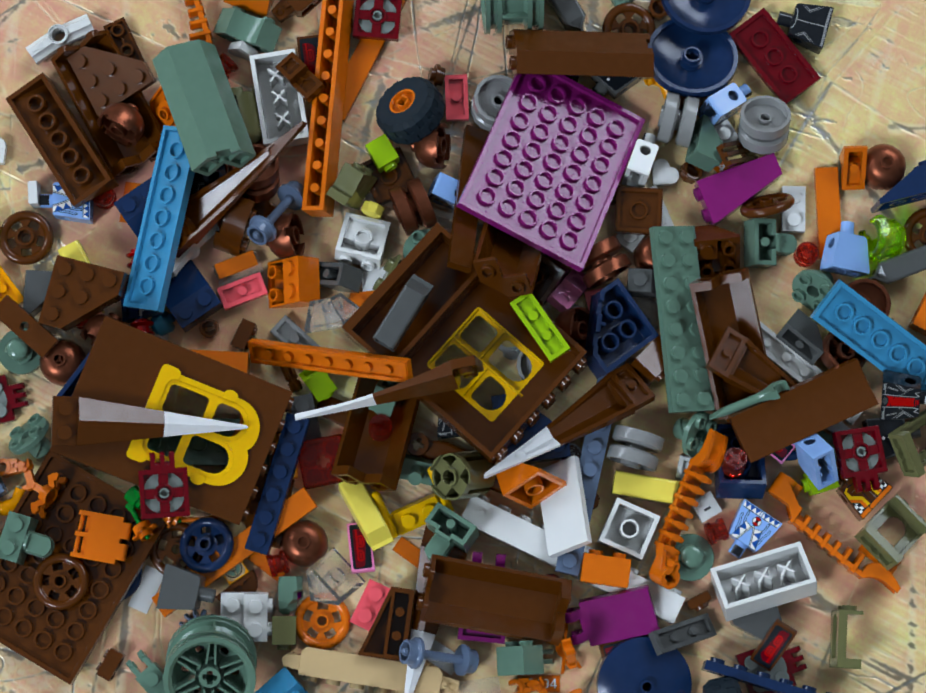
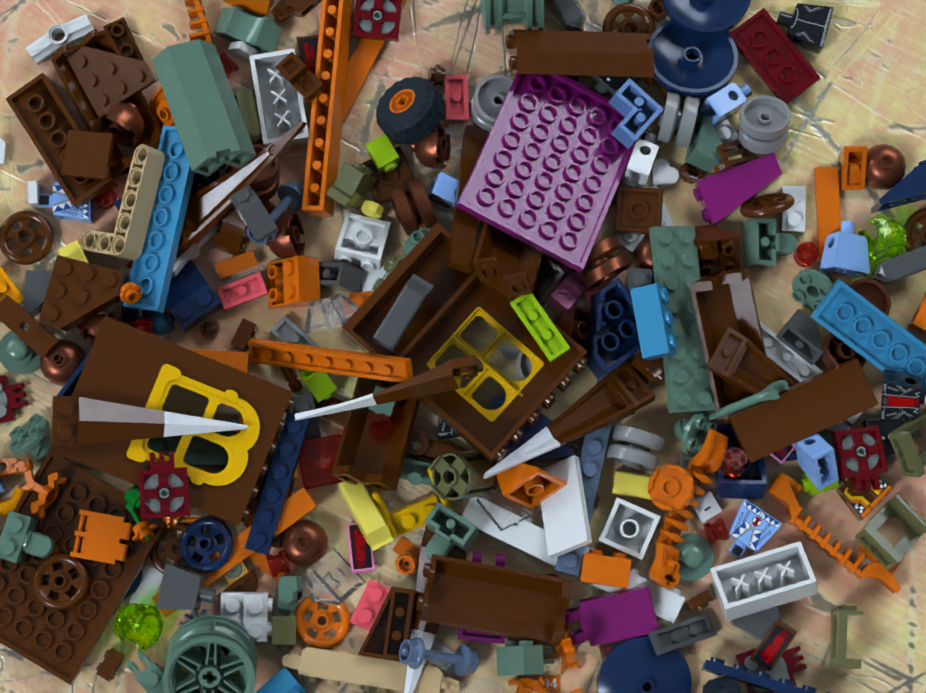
(88, 155): none -> reddish brown tile
(128, 289): none -> orange plate
(134, 209): none -> tan beam
(139, 625): none -> clear neon green helmet
(253, 213): none -> dark grey slope
(406, 557): none -> orange plate
(502, 510): none -> clear piece
(637, 109): none -> medium blue brick
(654, 321): none -> dark azure brick
(671, 488): none -> orange tile

